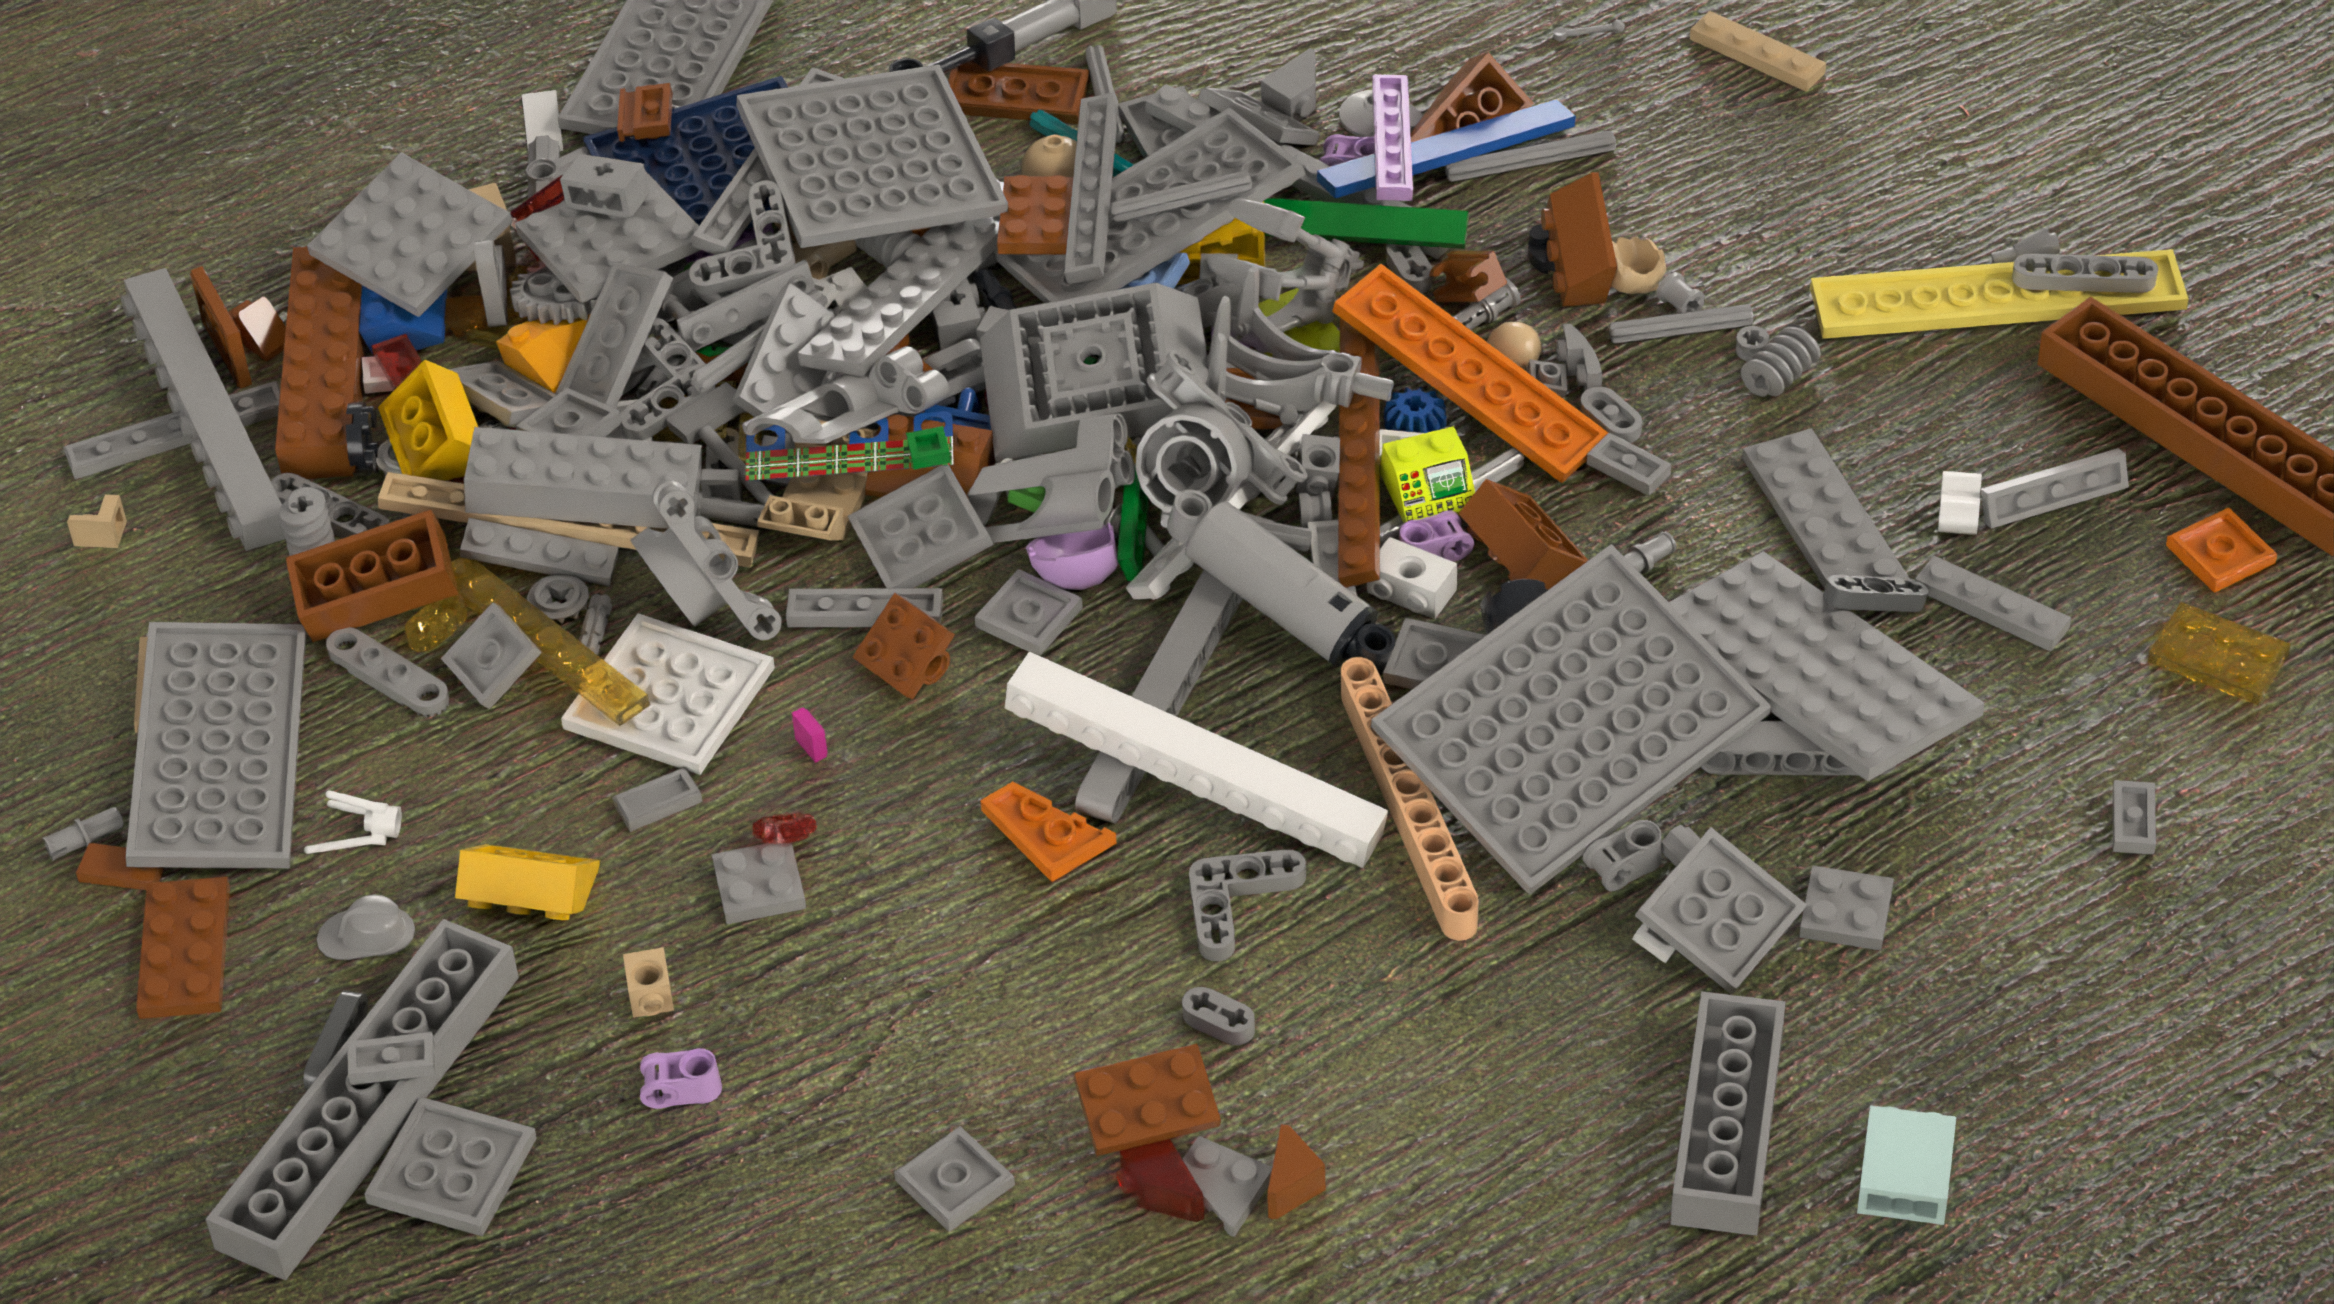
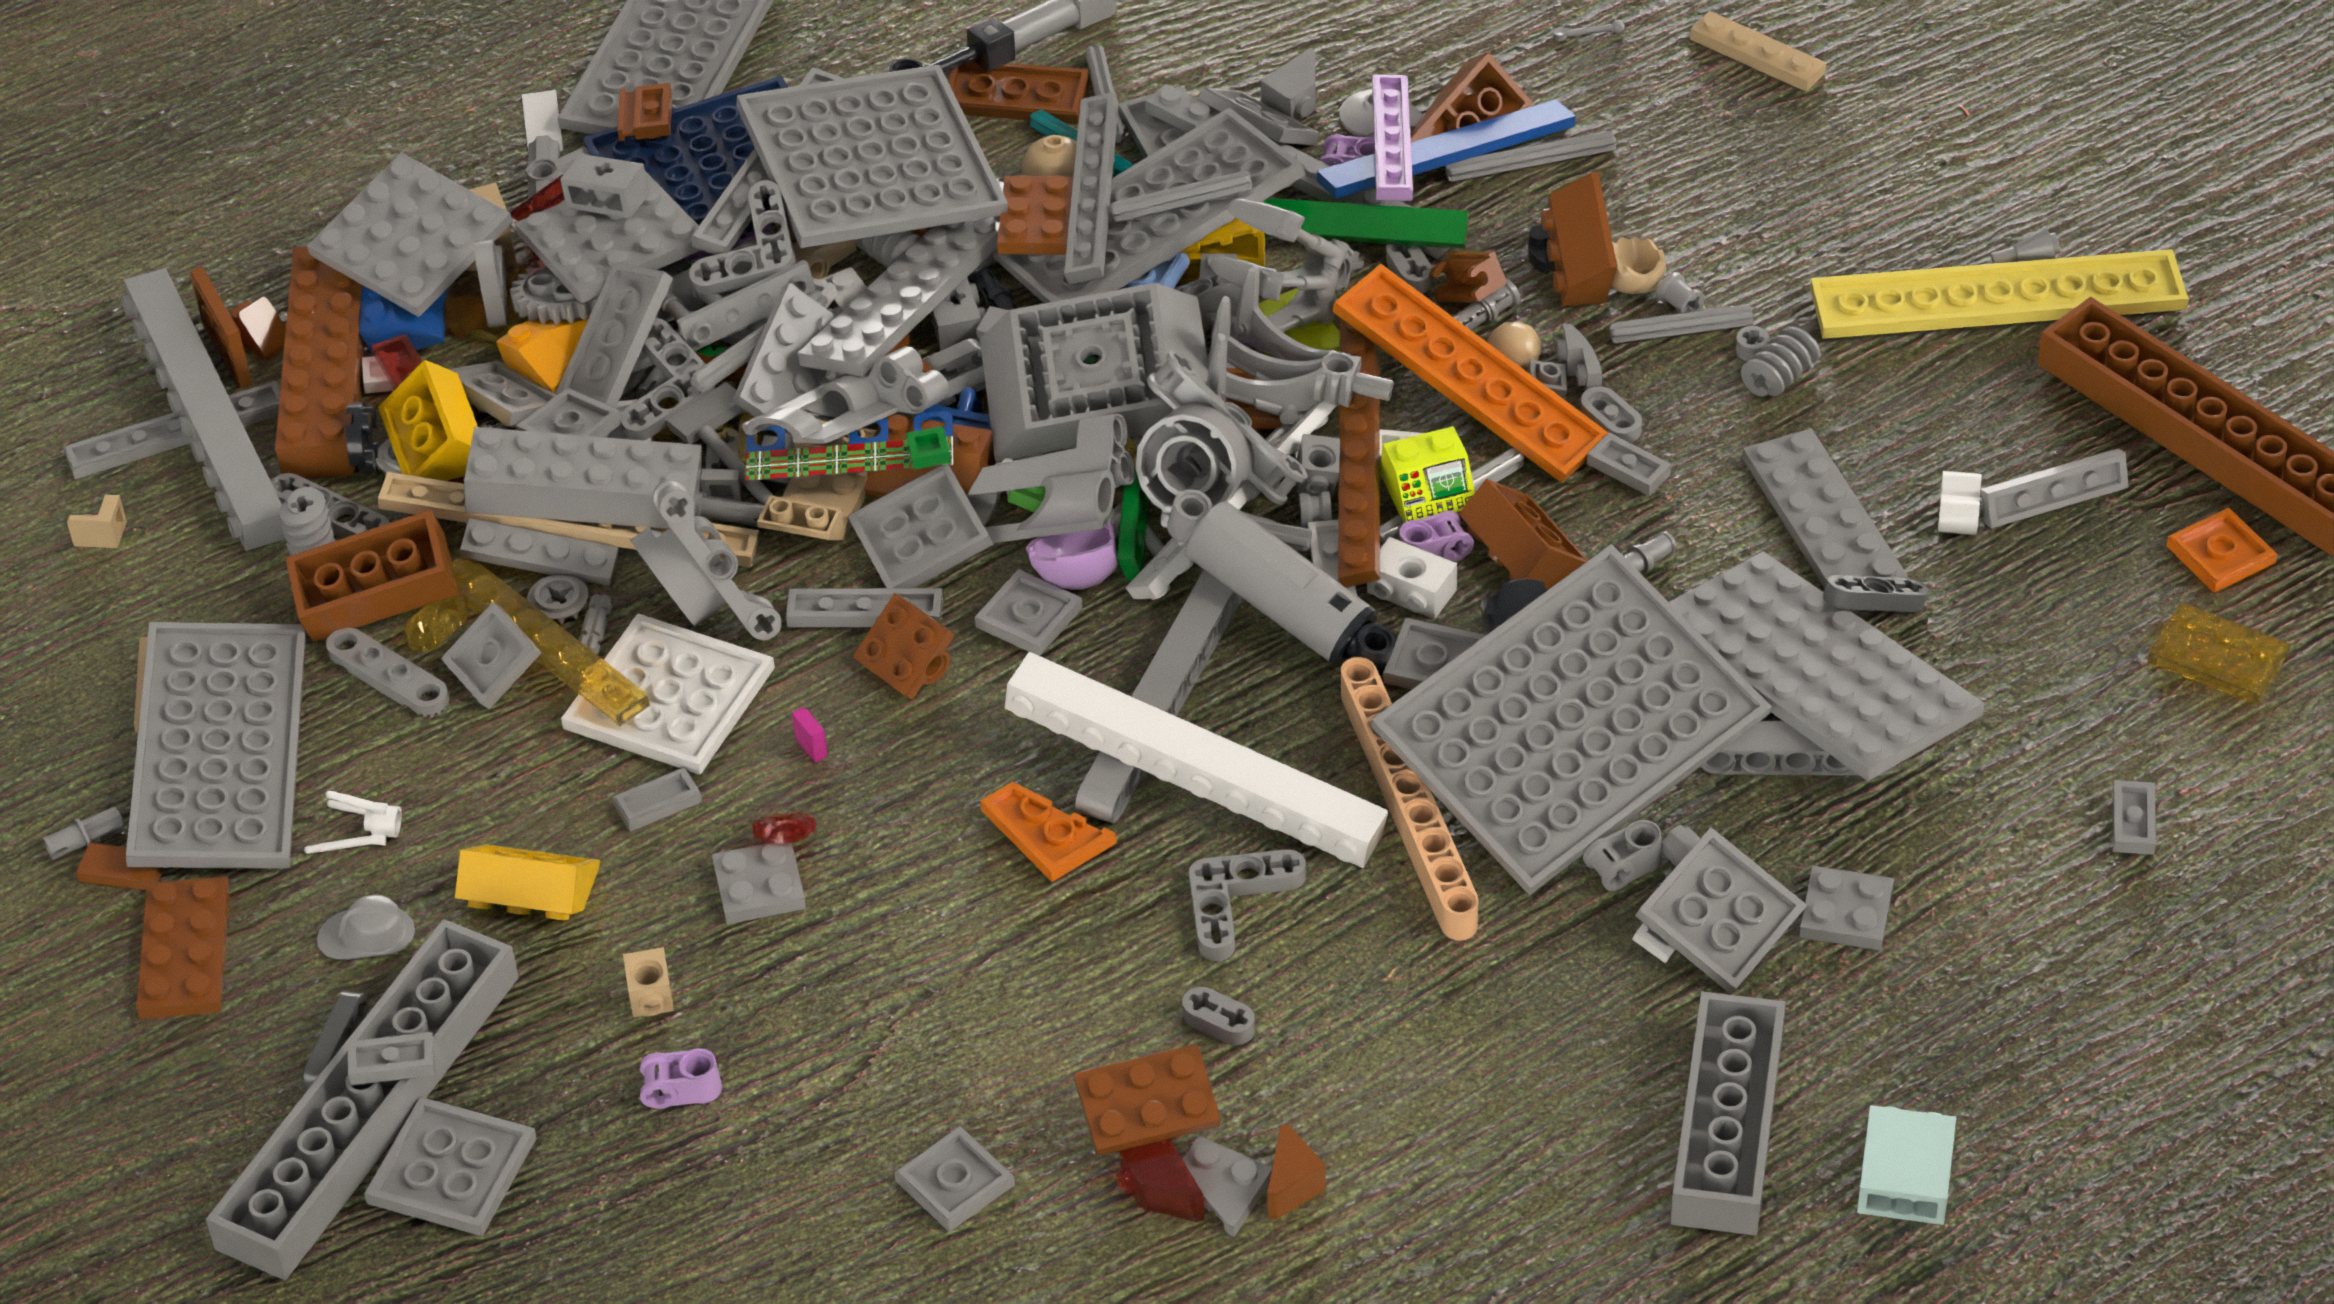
(1415, 411): blue gear -> none
(1994, 603): light grey plate -> none
(2084, 276): light grey beam -> none

